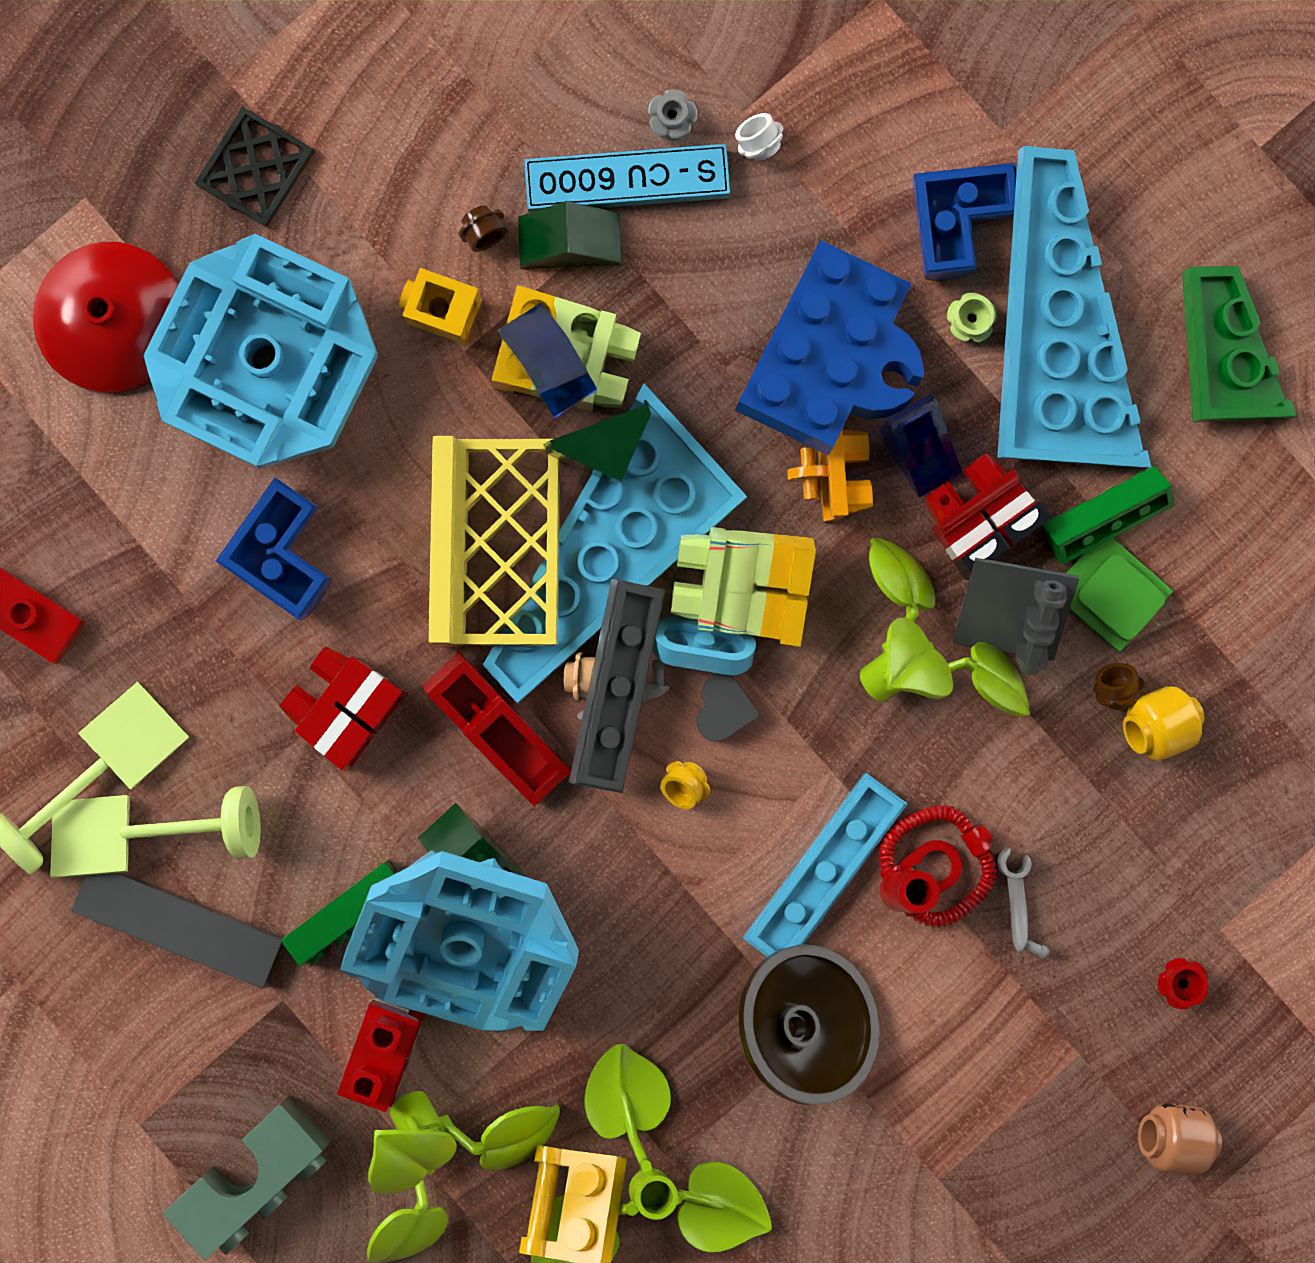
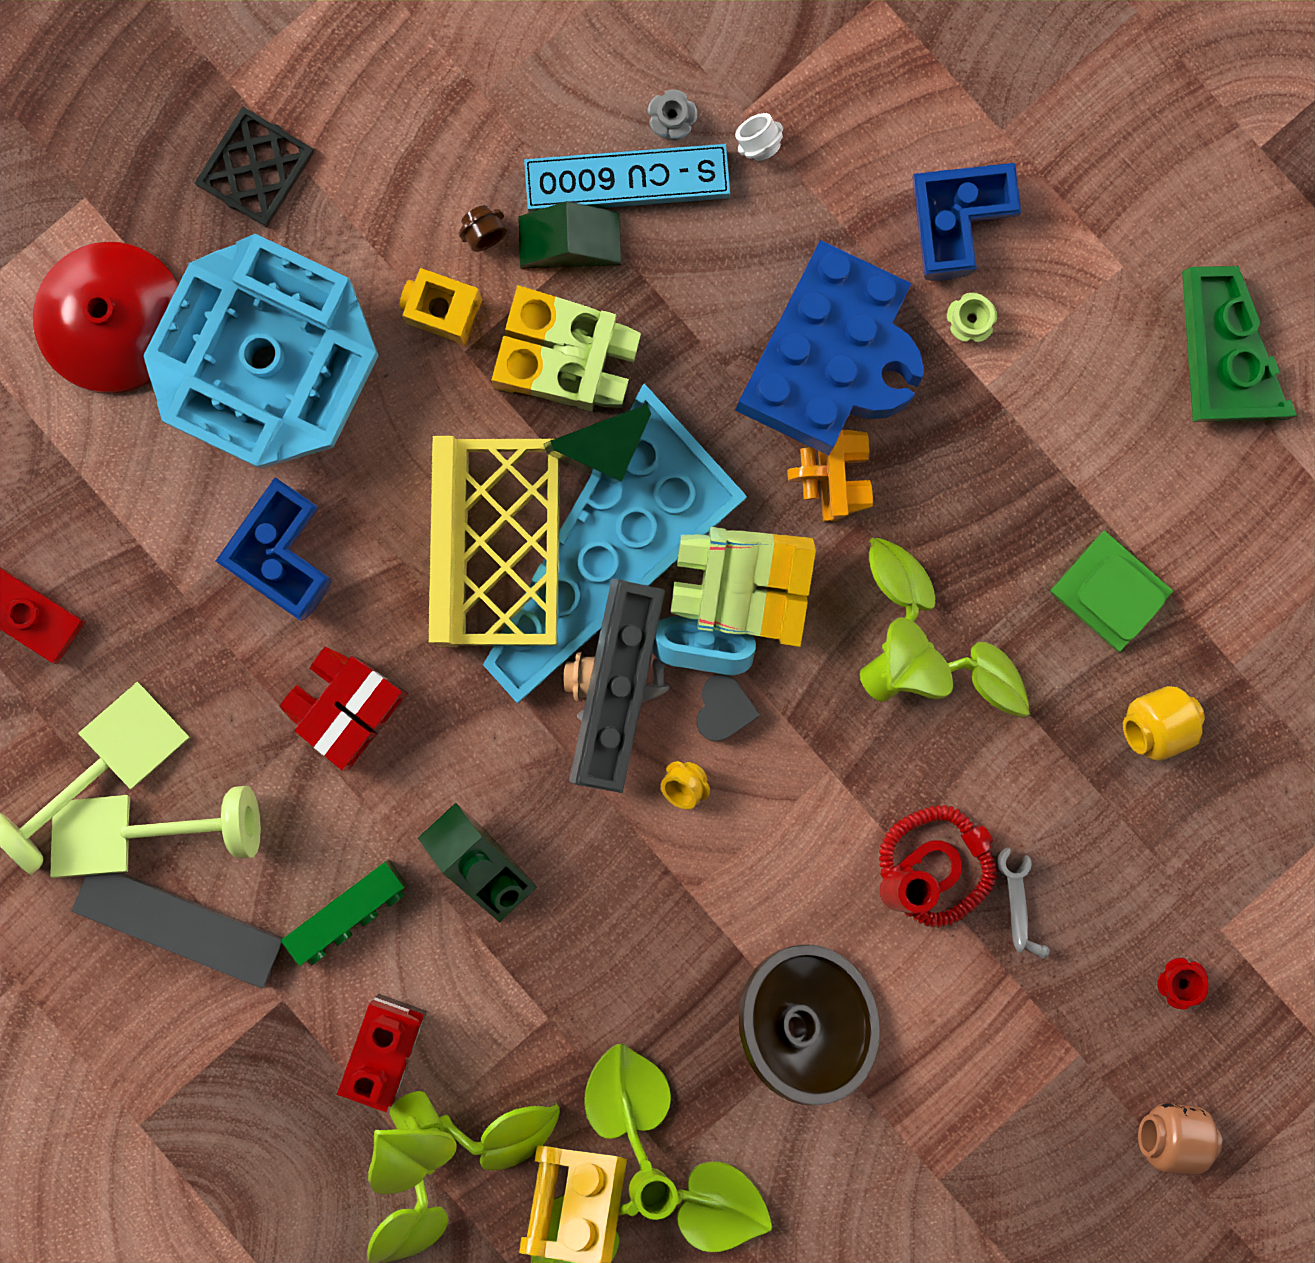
(215, 1210): sand green arch -> none
(464, 944): medium azure piece -> none
(496, 728): red slope -> none
(548, 359): clear blue slope -> none
(826, 867): medium azure tile -> none
(921, 445): clear blue slope -> none
(990, 520): red hips -> none
(1016, 611): dark grey hinge -> none
(1063, 348): medium azure wing -> none
(1108, 515): green piece -> none
(1118, 686): reddish brown plate -> none

